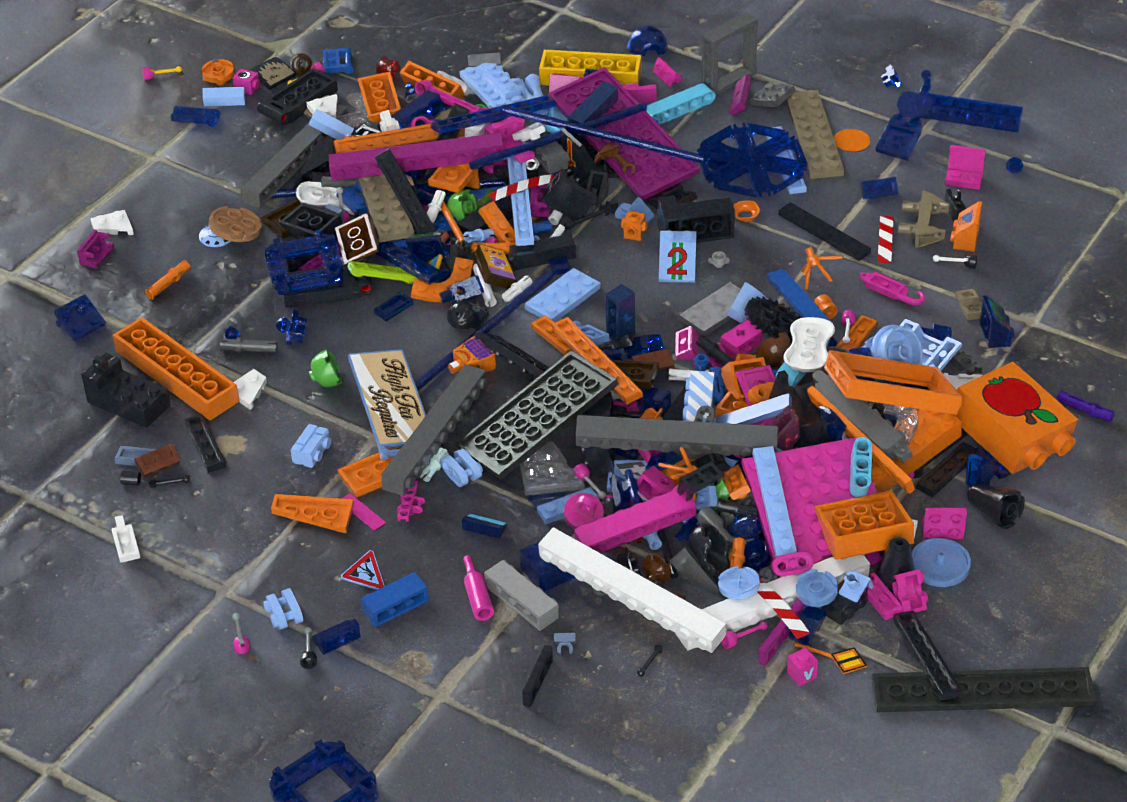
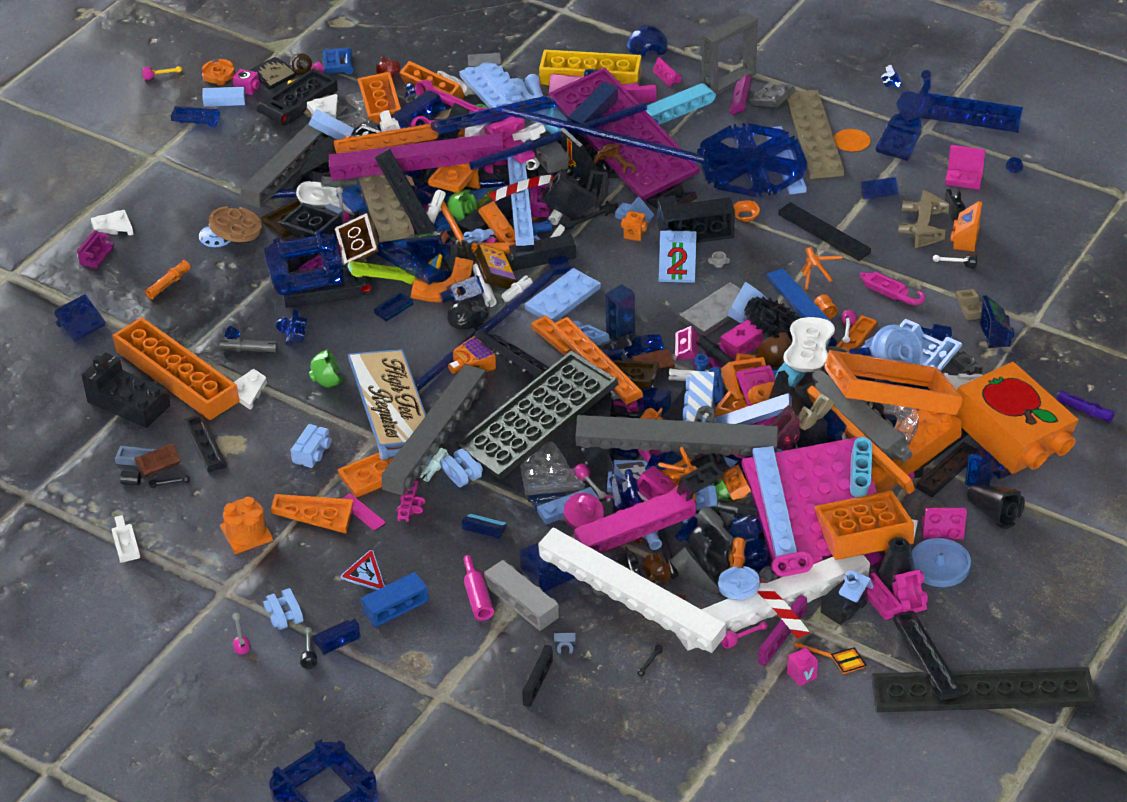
(245, 525): none -> orange piece
(808, 417): none -> dark tan slope
(812, 619): clear blue slope -> none
(816, 588): medium blue tile -> none
(885, 239): sticker -> none

